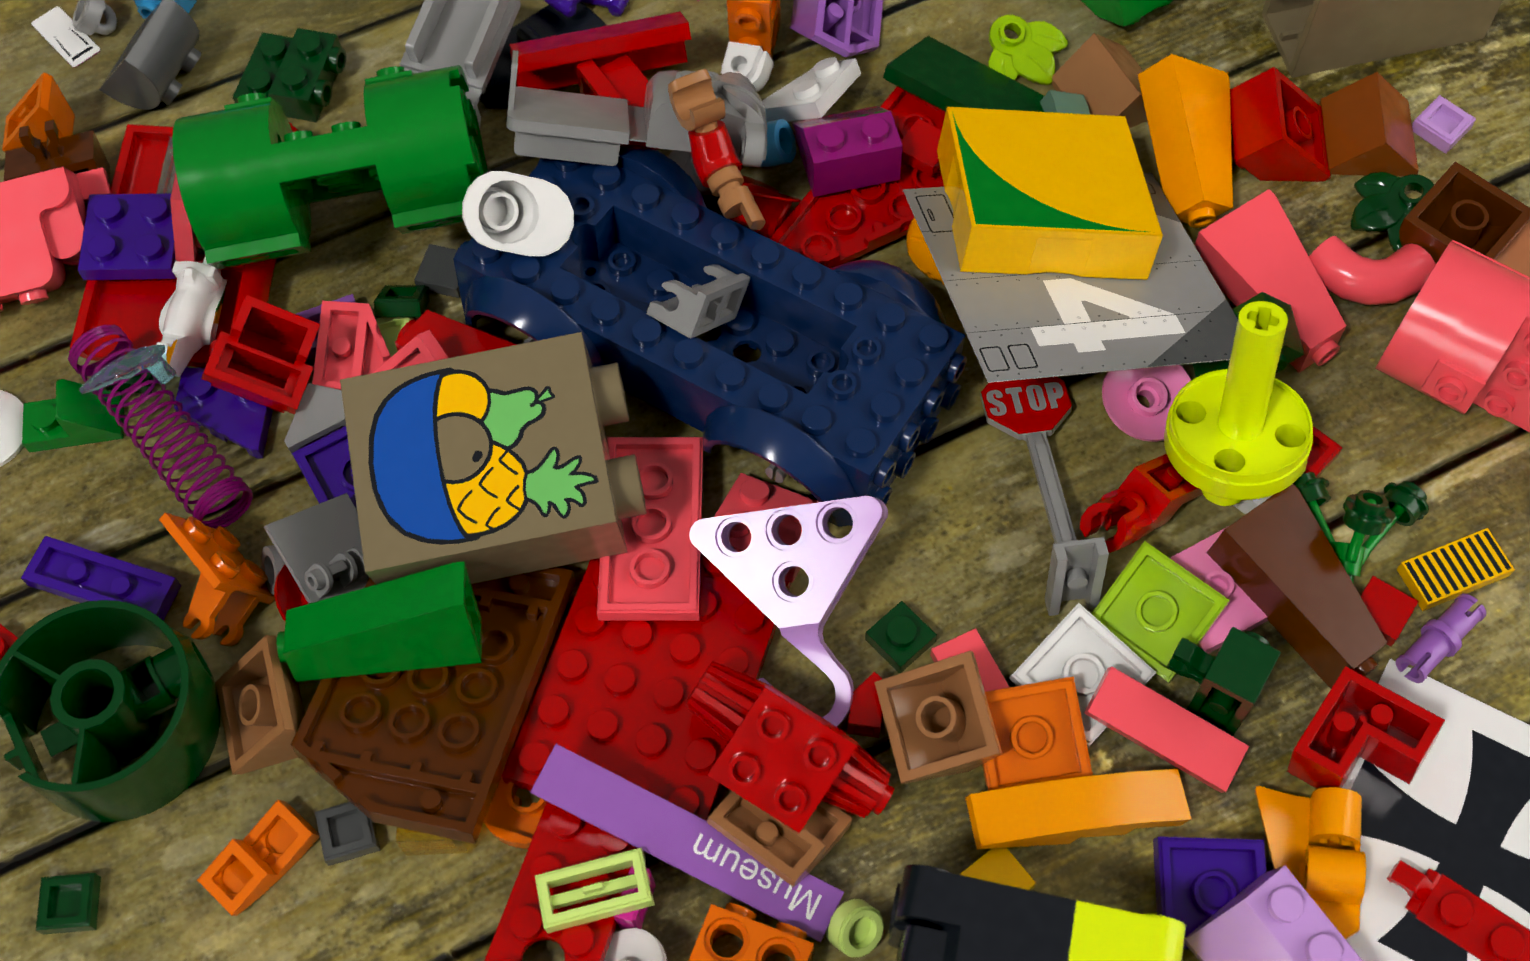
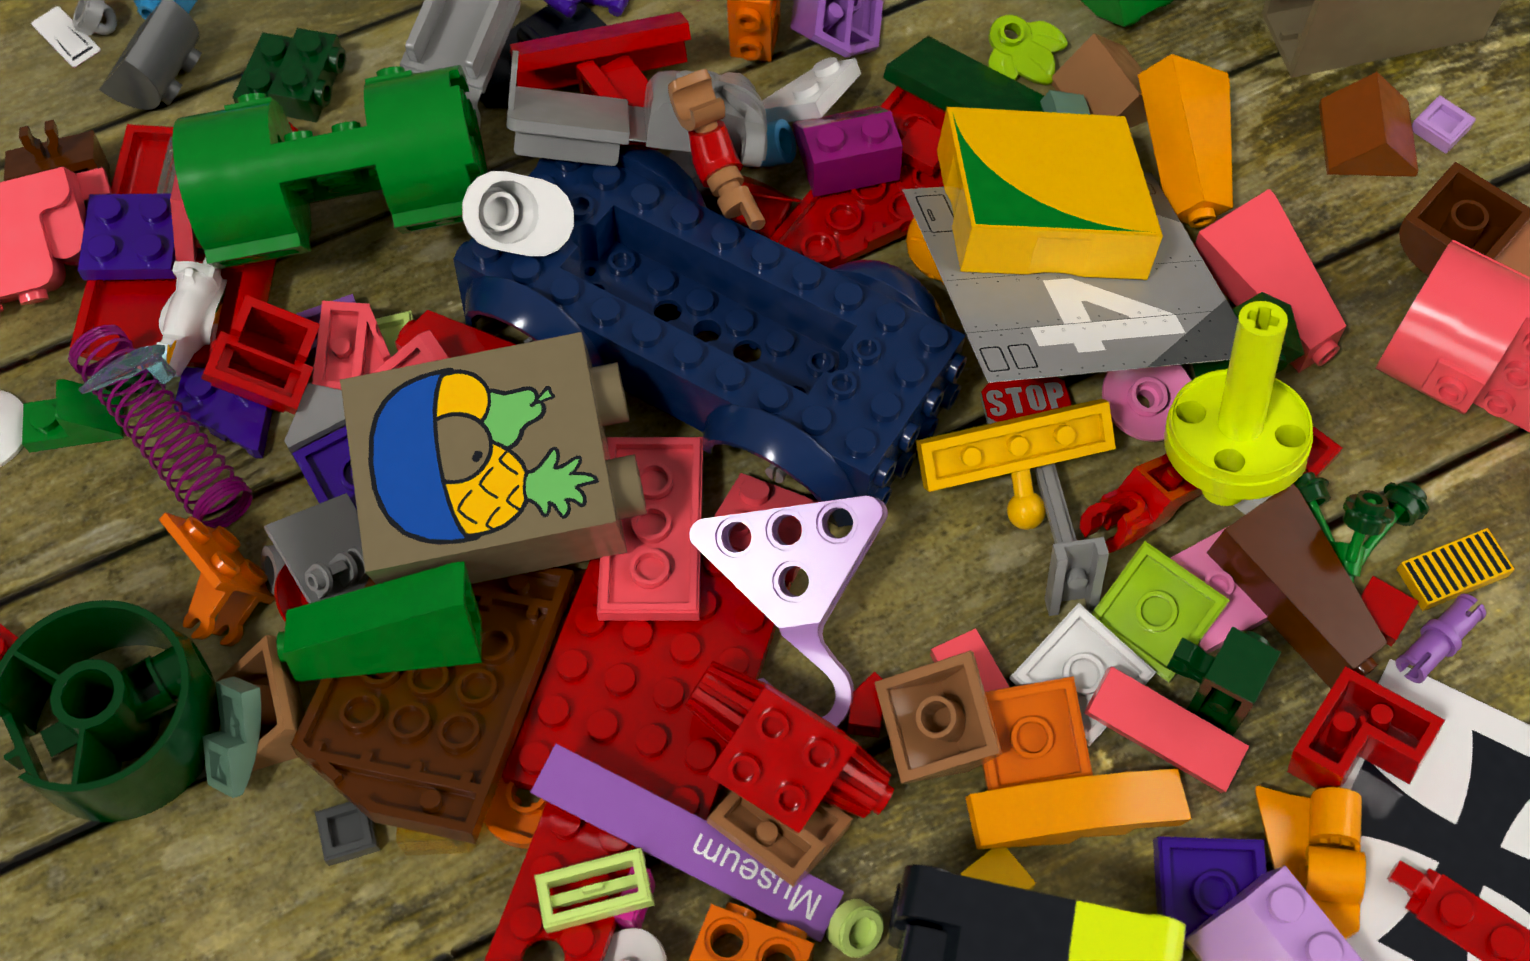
(39, 104): orange slope -> none
(68, 903): dark green tile -> none
(93, 576): dark purple plate -> none
(233, 750): none -> sand green slope
(259, 860): orange slope -> none
(401, 301): dark green tile -> none
(439, 271): dark grey tile -> none
(701, 306): light grey hinge -> none
(749, 61): white piece -> none
(900, 637): dark green plate -> none
(1015, 448): none -> yellow plate
(1277, 130): red slope -> none
(1371, 280): coral cylinder -> none
(1386, 202): dark green plate -> none

